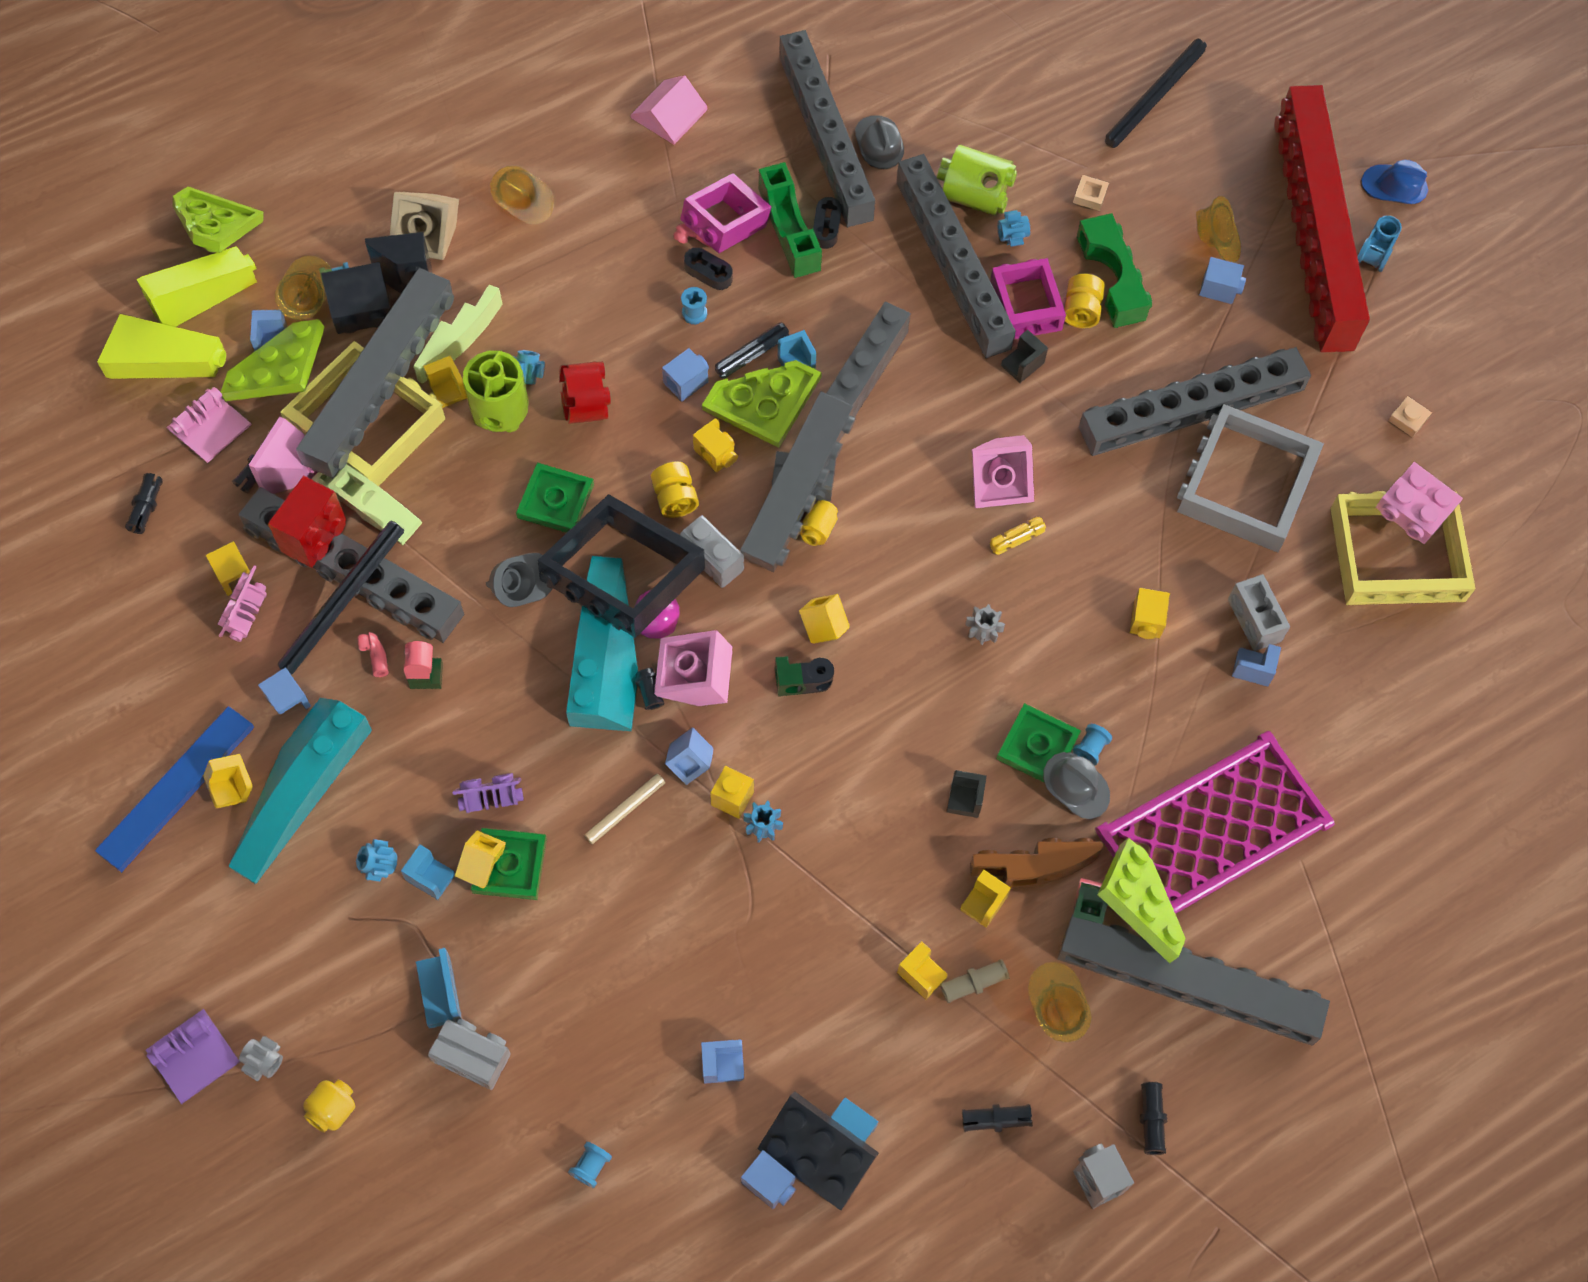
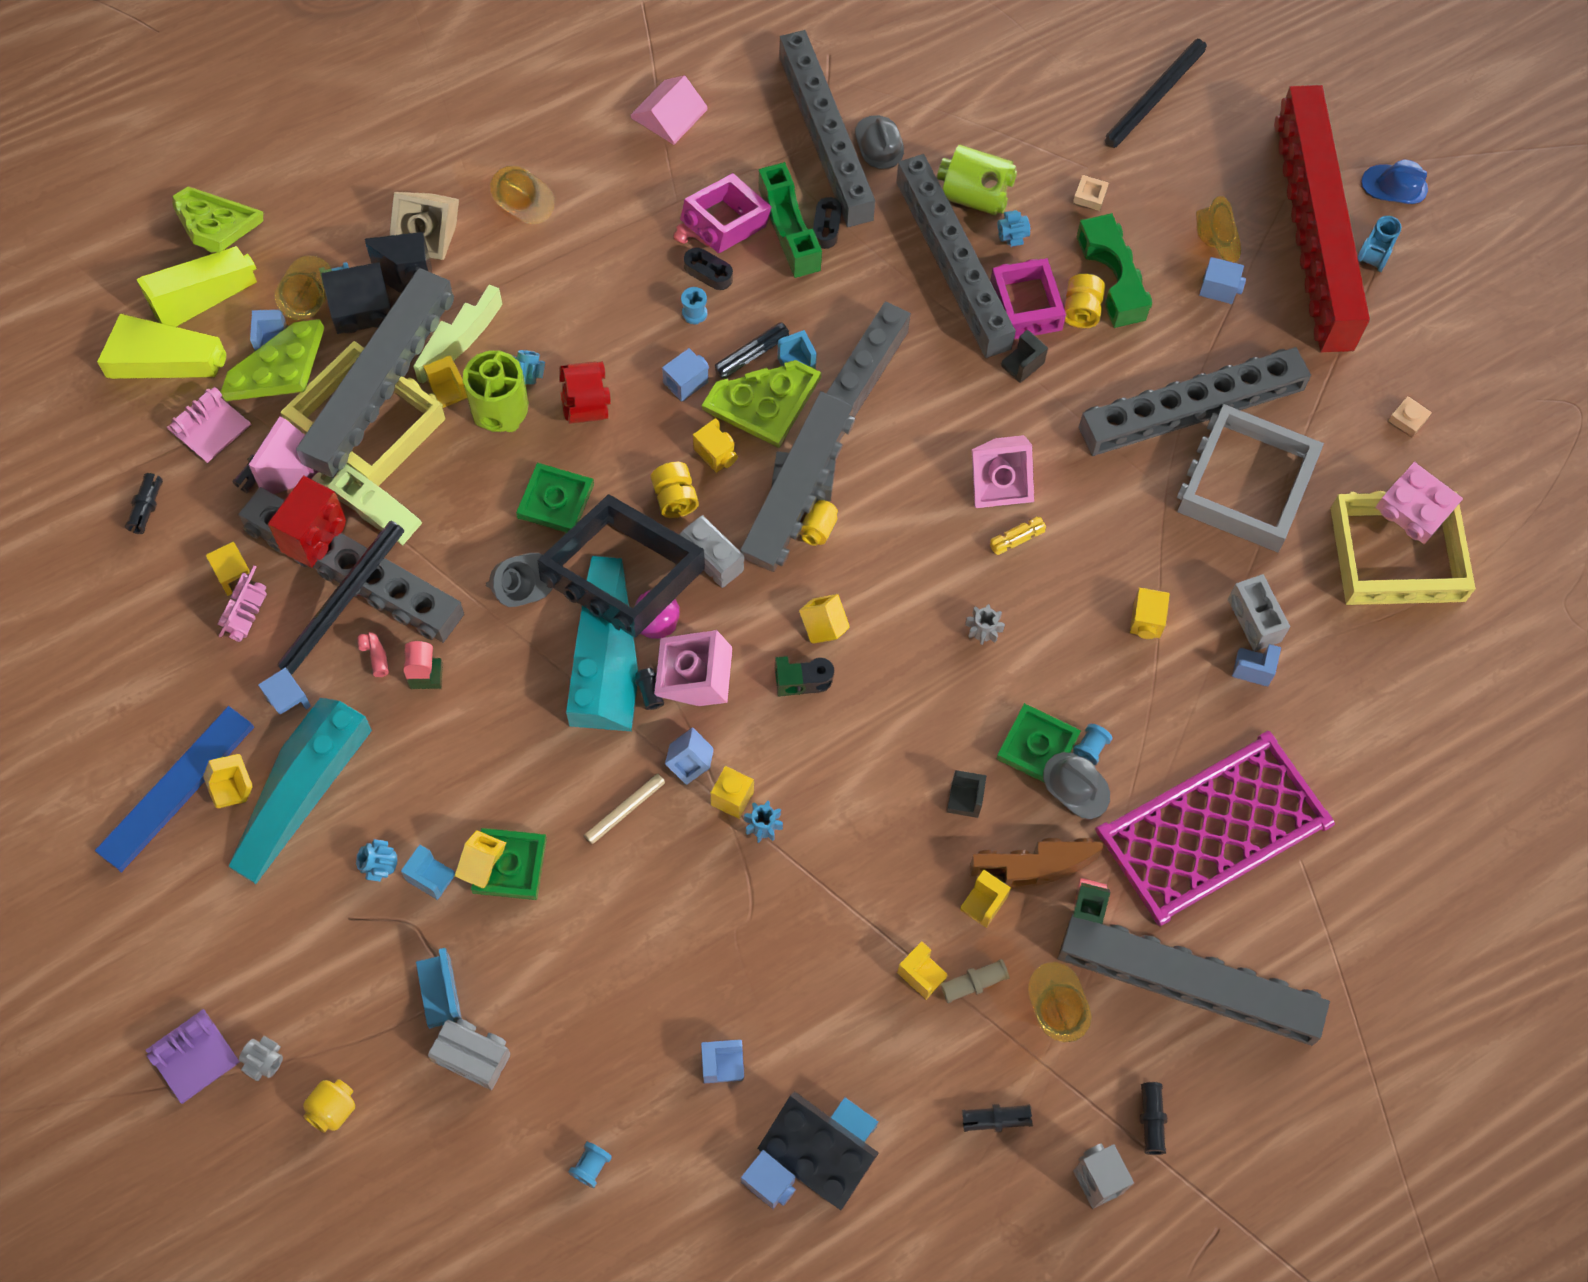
(471, 792): medium lavender hinge -> none
(1139, 898): lime plate -> none

